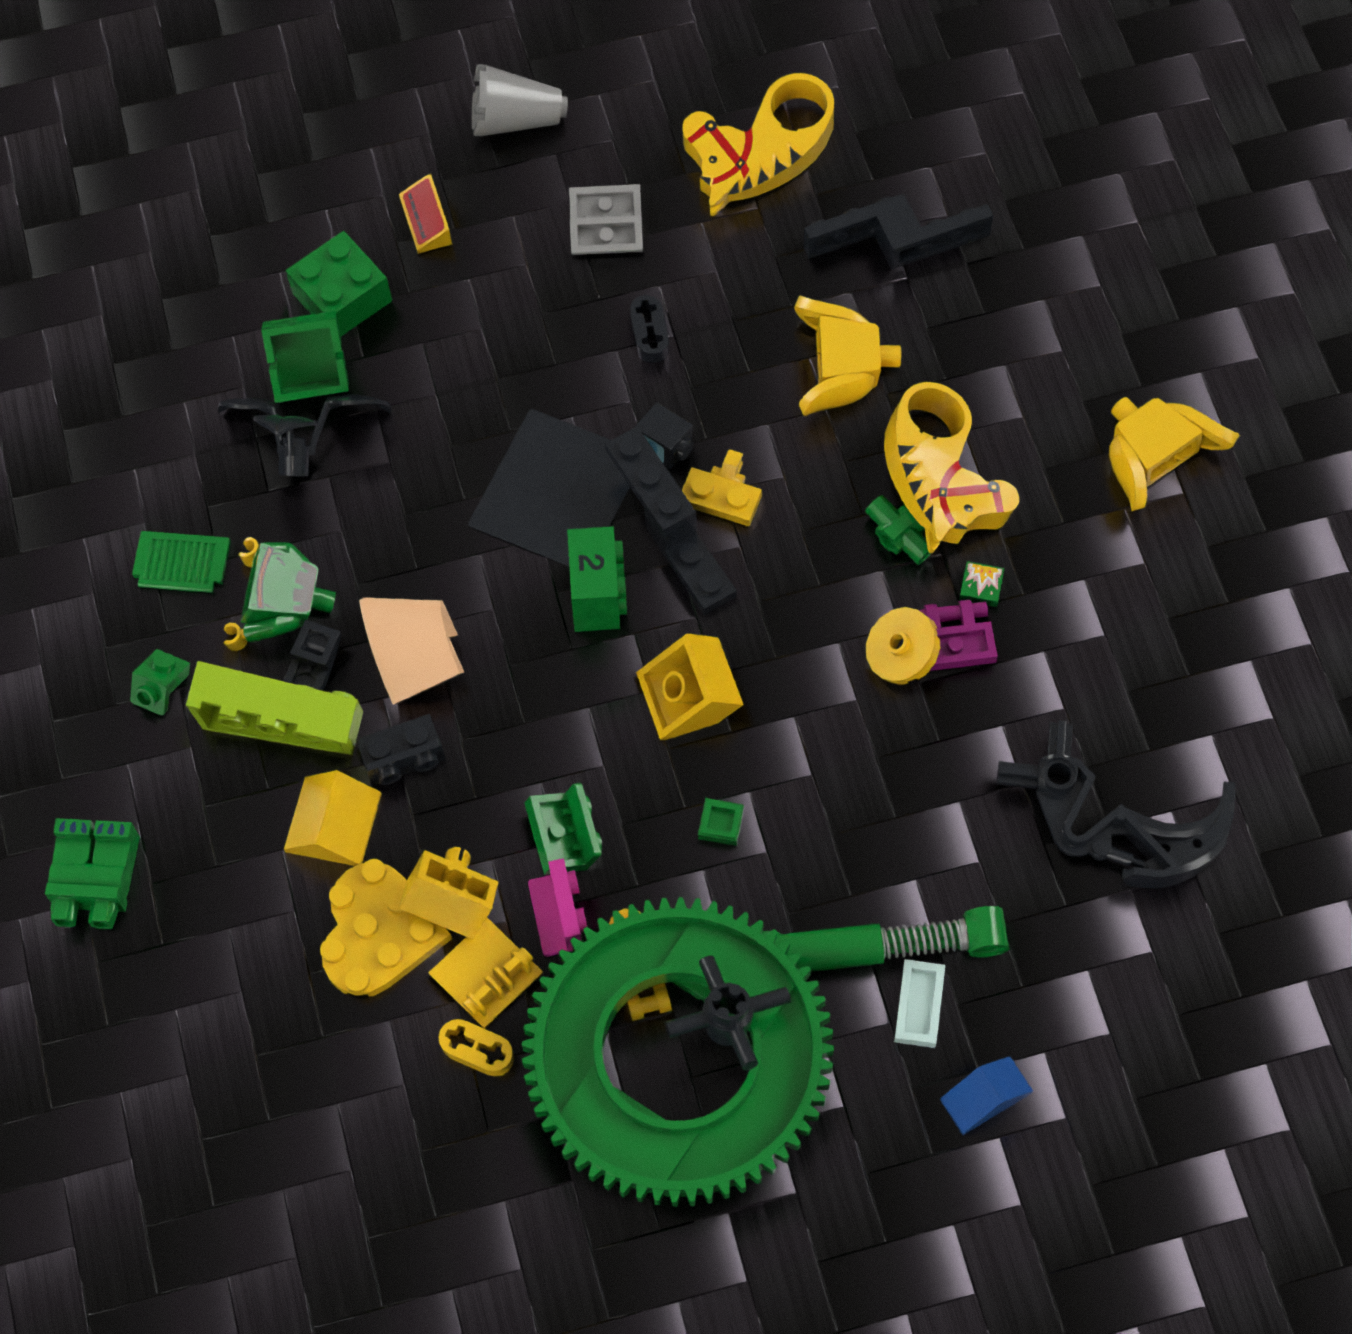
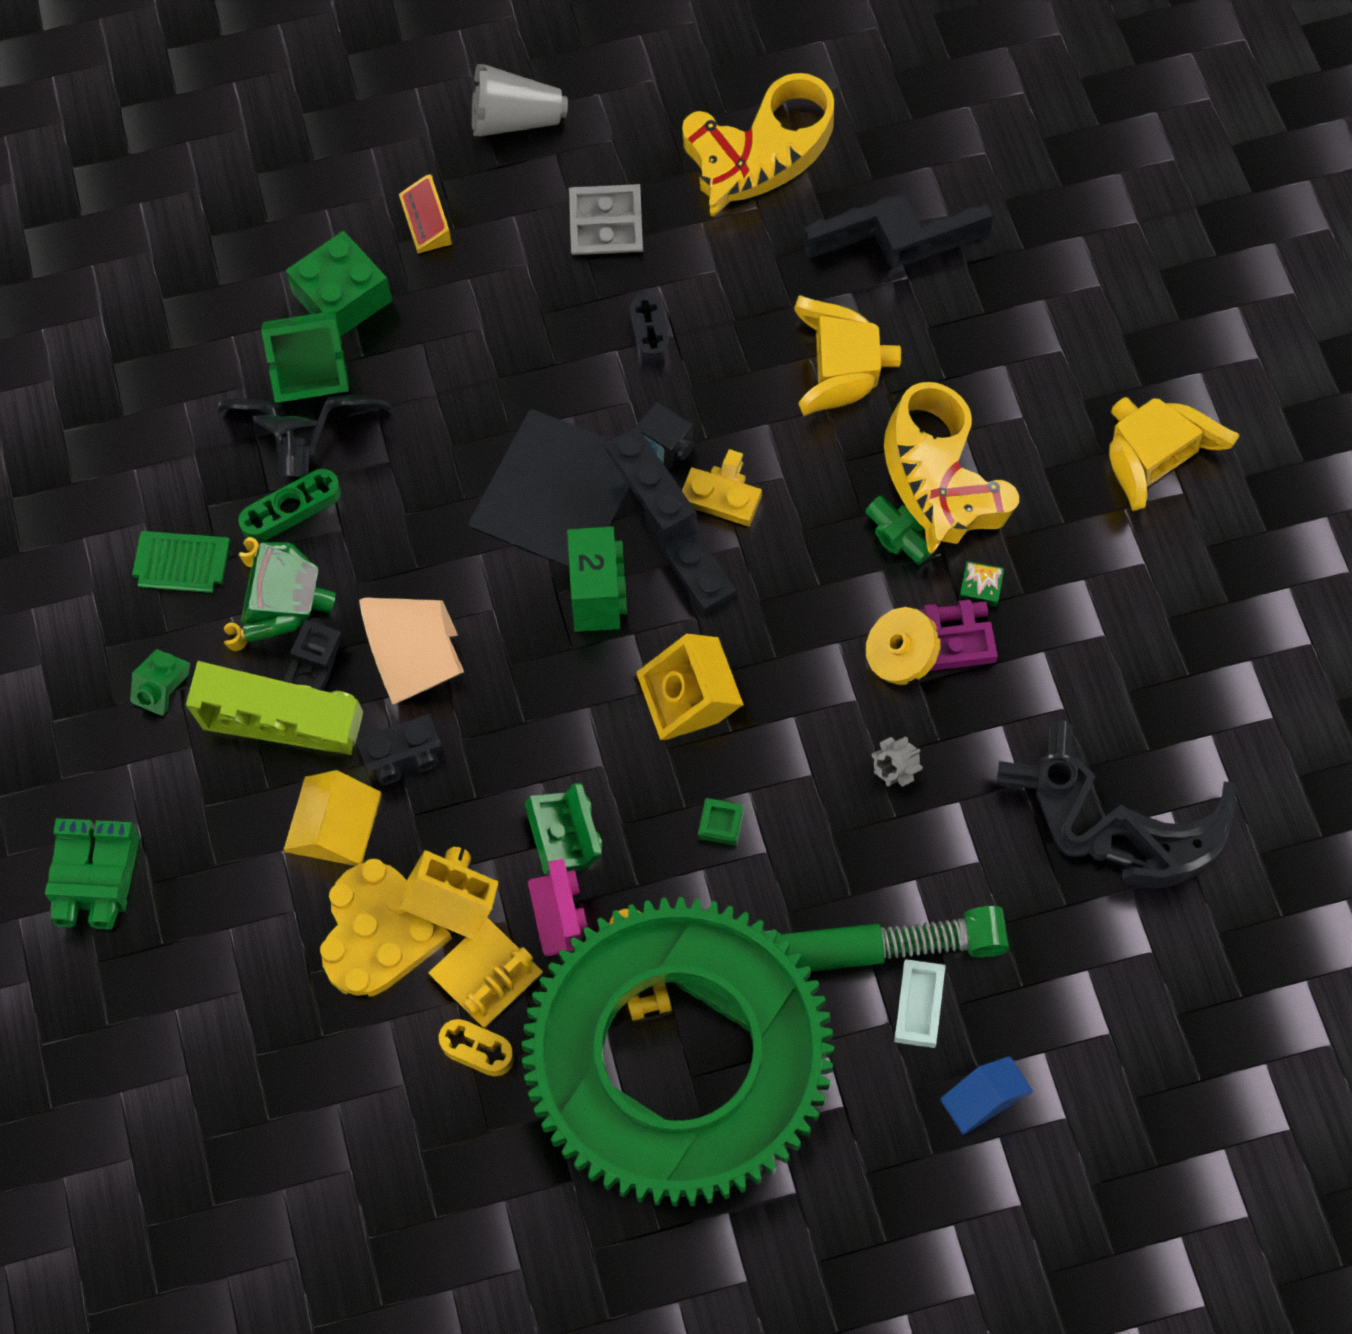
(294, 490): none -> green beam
(715, 1017): black bar -> none
(896, 761): none -> light grey gear

